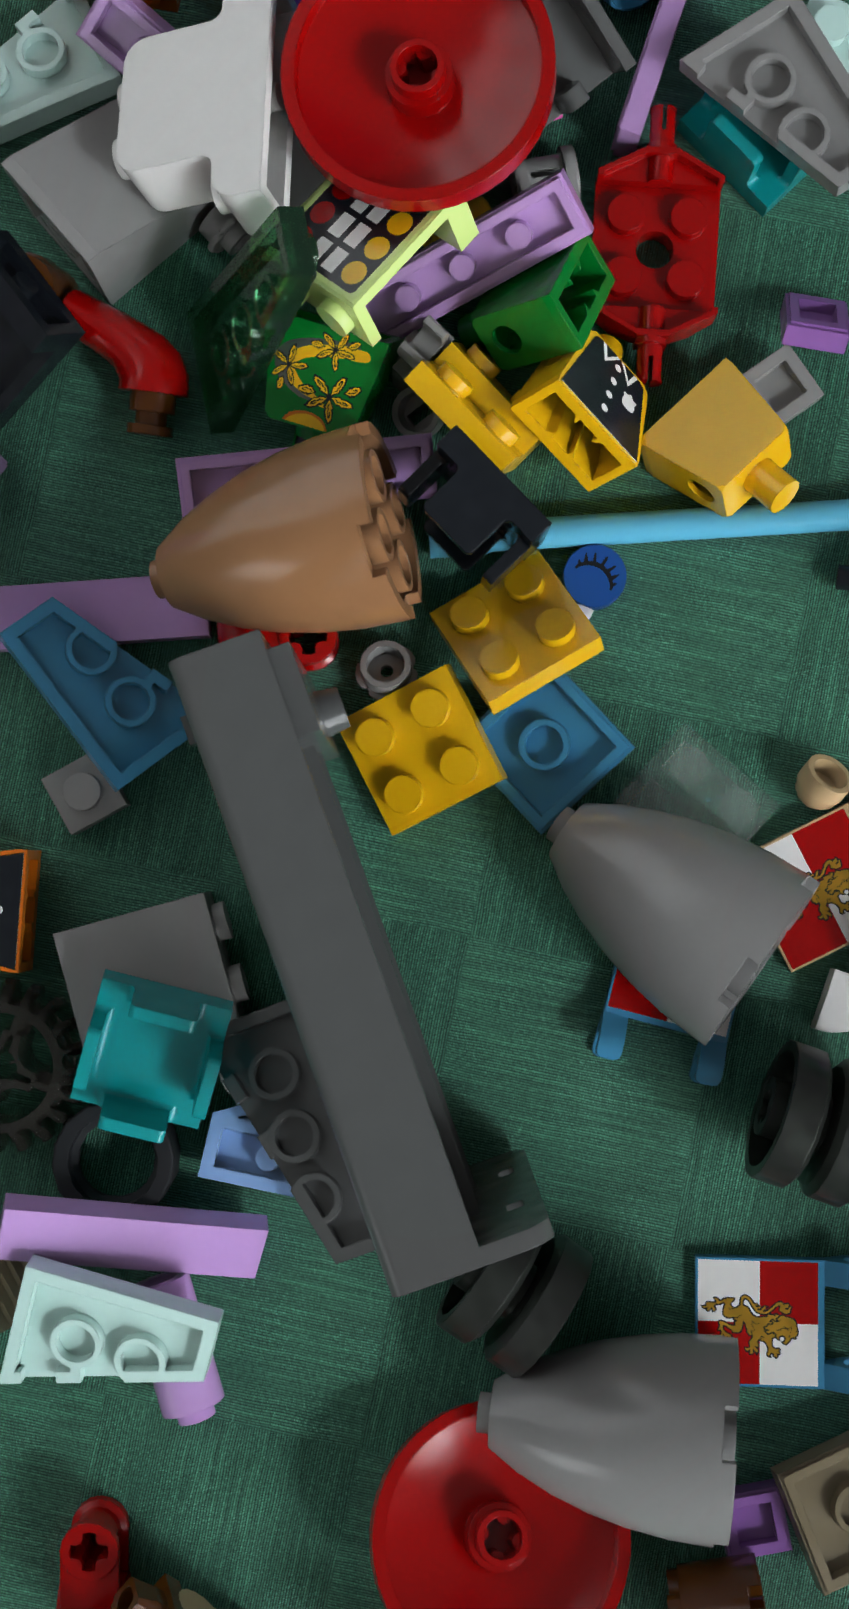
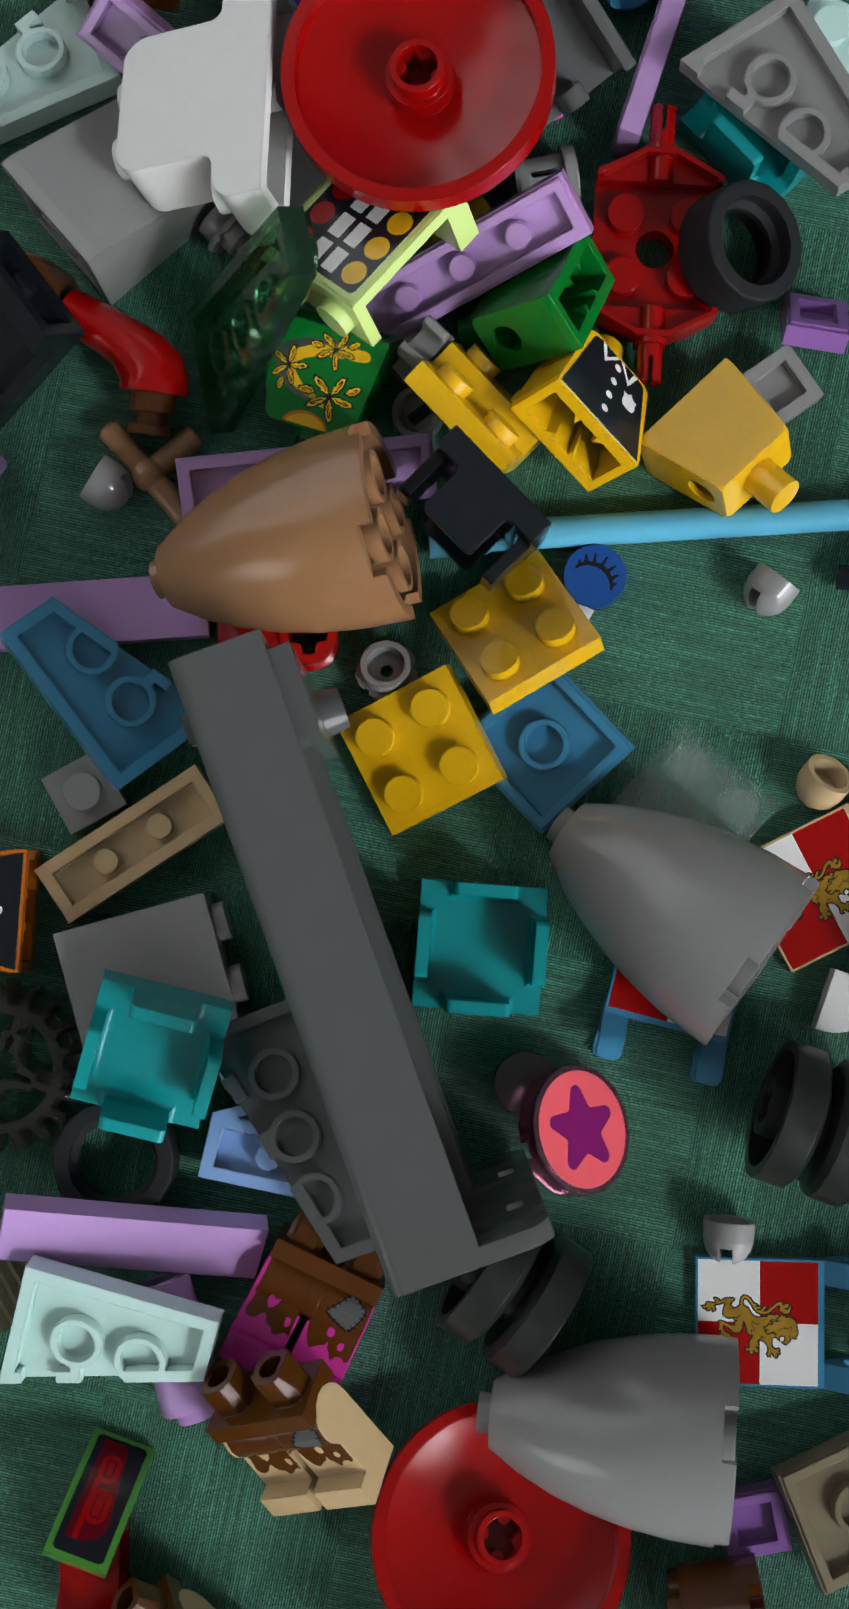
(99, 1502): none -> slope
(108, 486): none -> light grey hinge
(131, 844): none -> tan plate
(151, 472): none -> medium nougat piece
(297, 1433): none -> hips
(306, 1282): none -> reddish brown hips
(481, 948): none -> teal panel
(515, 1075): none -> dark grey tile
(574, 1130): none -> tile
(728, 1233): none -> light grey hinge
(768, 591): none -> light grey hinge
(774, 236): none -> black tyre

